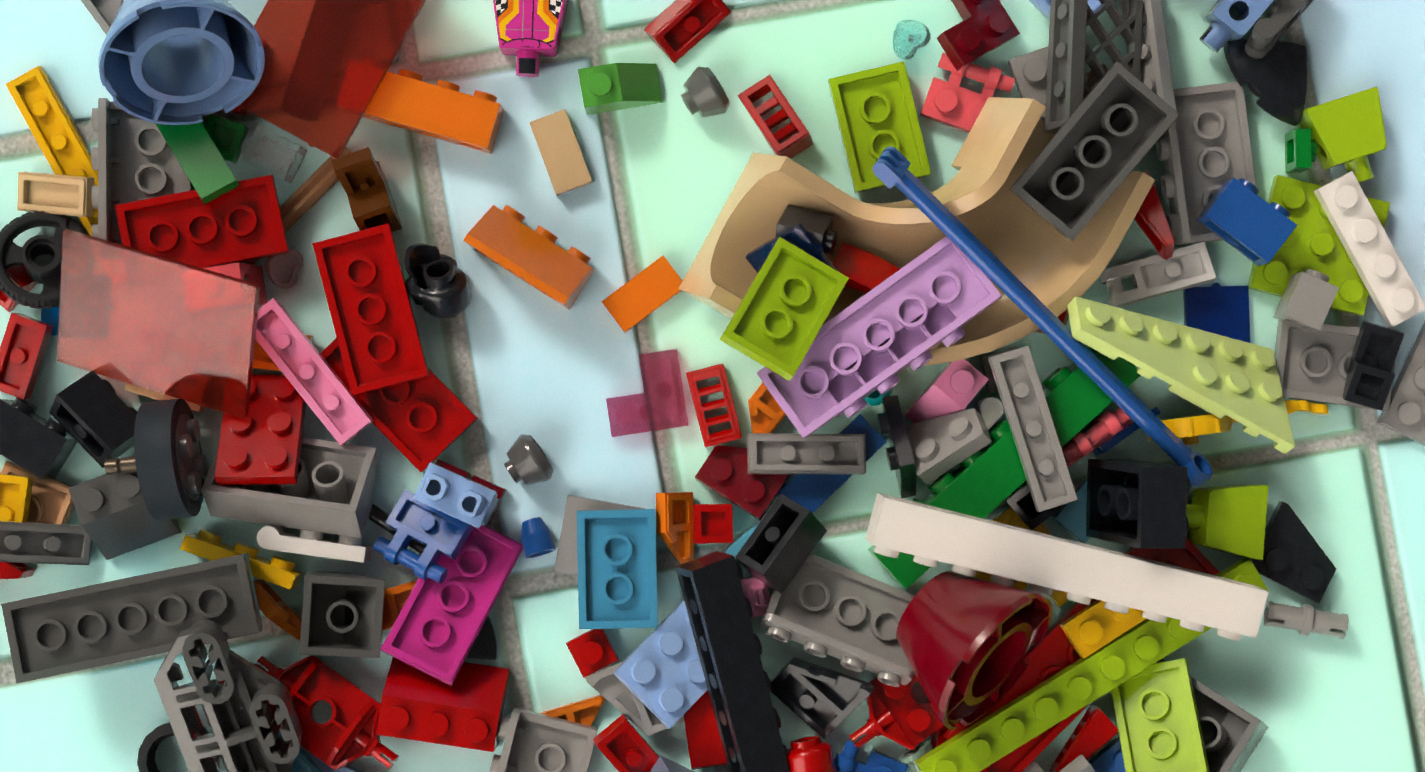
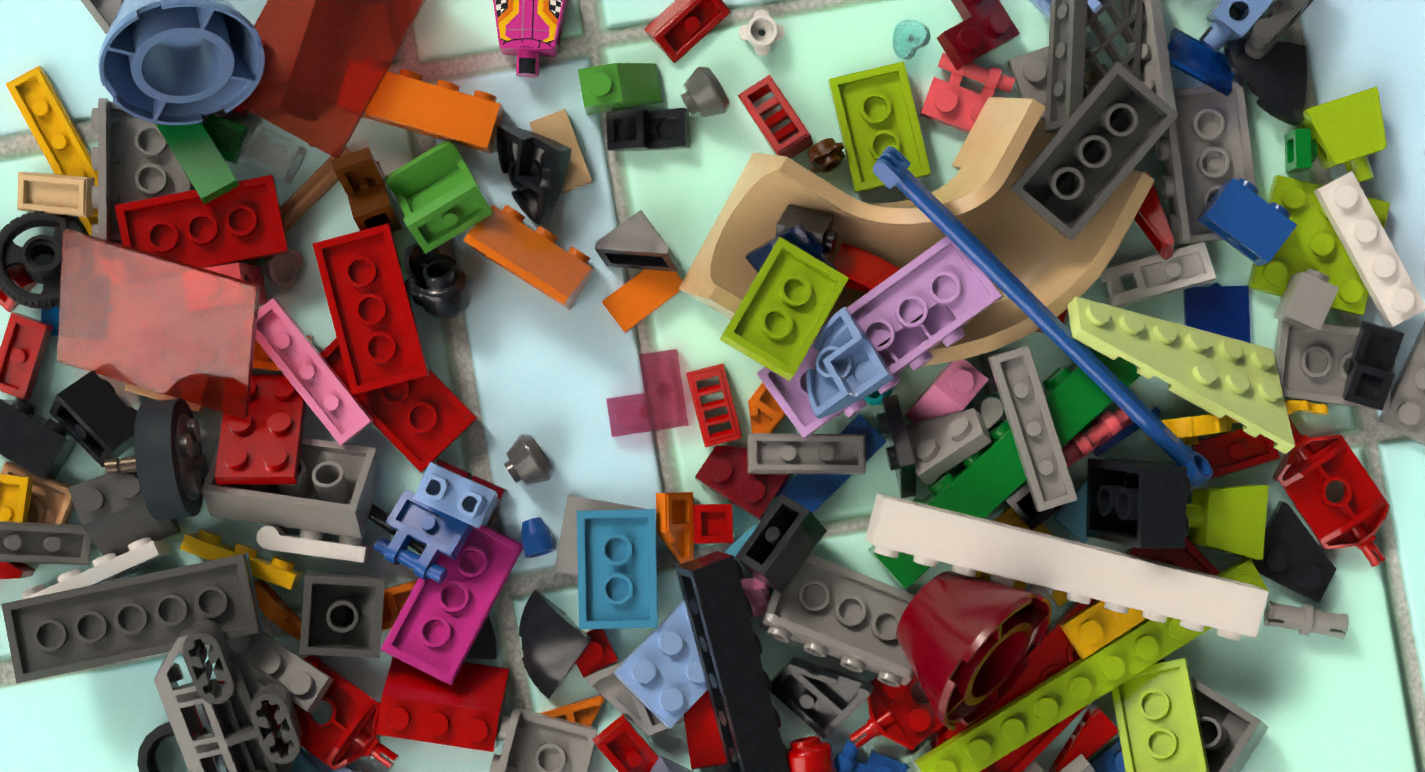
(107, 567): none -> white plate
(302, 679): none -> light grey plate
(438, 195): none -> bright green panel
(535, 169): none -> black brick
(549, 643): none -> black brick
(636, 246): none -> slope
(648, 129): none -> black slope
(761, 44): none -> white plate
(825, 156): none -> reddish brown plate
(845, 366): none -> medium blue brick
(1200, 62): none -> clear blue piece
(1235, 451): none -> red plate
(1344, 524): none -> red plate

